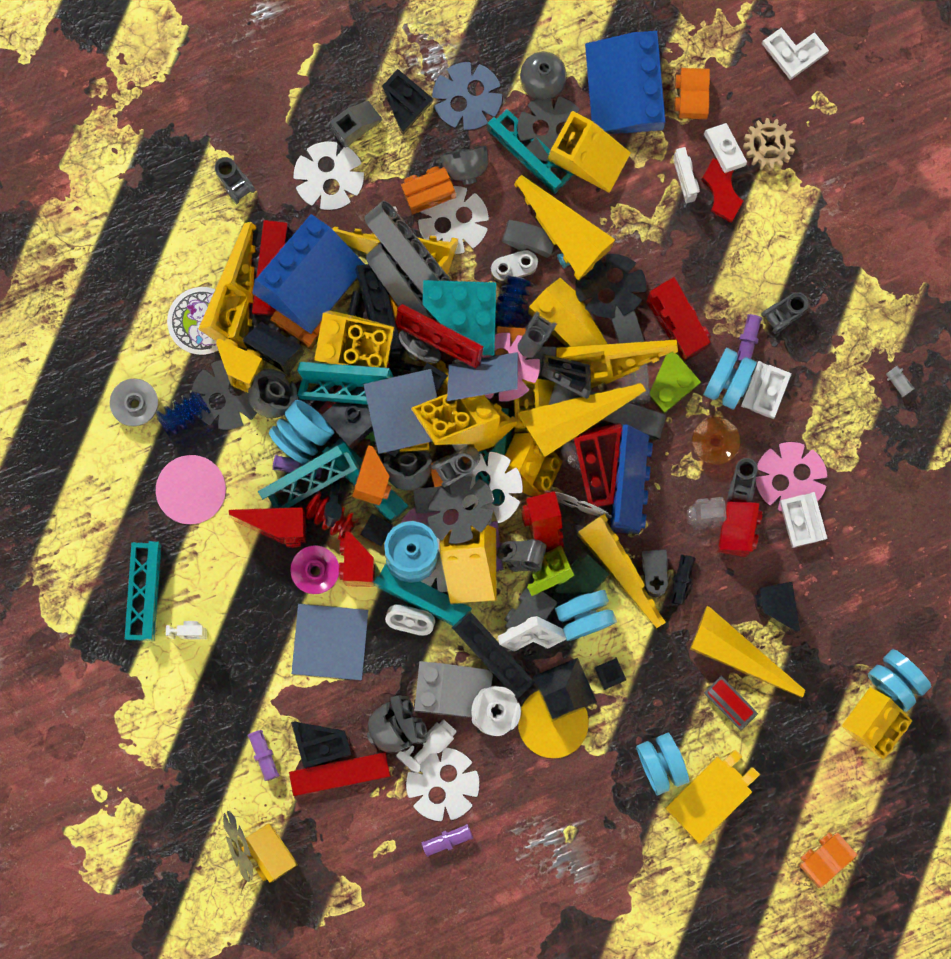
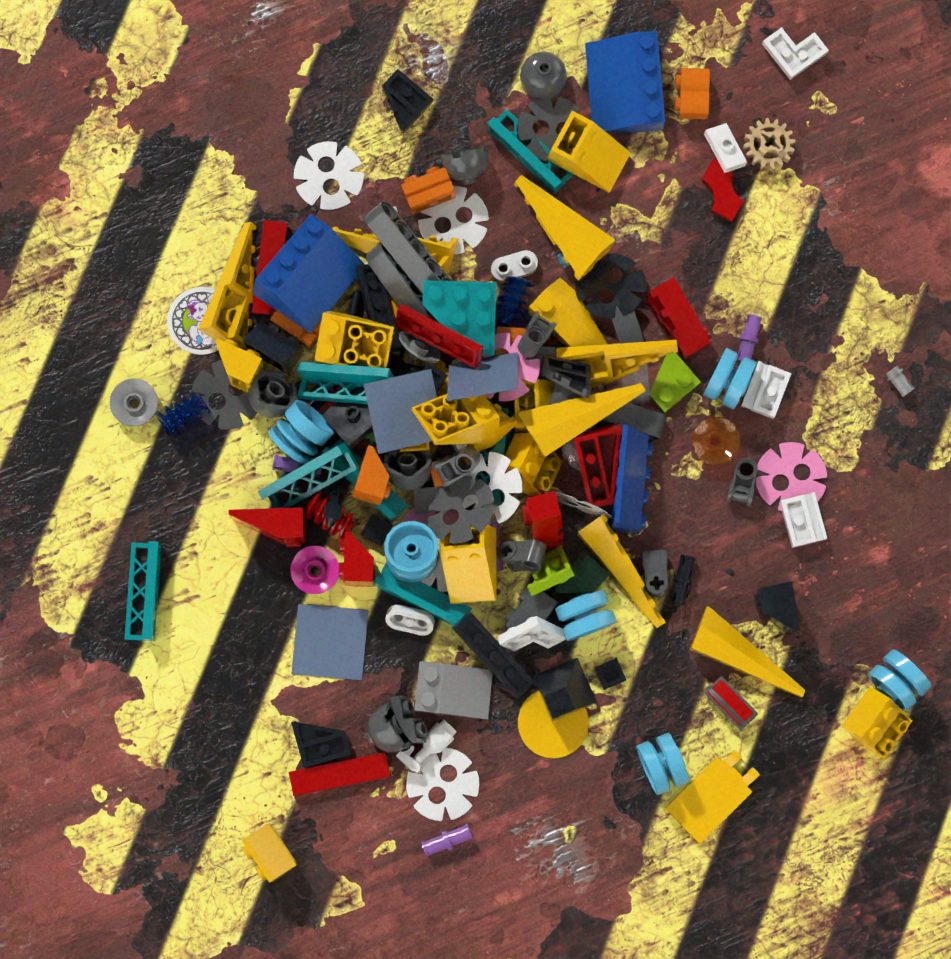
(189, 630): white plate -> none
(190, 489): bright pink sticker -> none
(236, 182): dark grey piece -> none
(244, 862): piece -> none
(263, 755): medium lavender pin -> none
(354, 122): dark grey slope -> none
(461, 77): sand blue piece -> none
(483, 717): white plate -> none
(528, 236): dark grey slope -> none
(686, 178): white plate -> none
(707, 513): clear brick -> none
(738, 530): red slope -> none
(782, 314): dark grey piece -> none
(827, 859): orange brick -> none

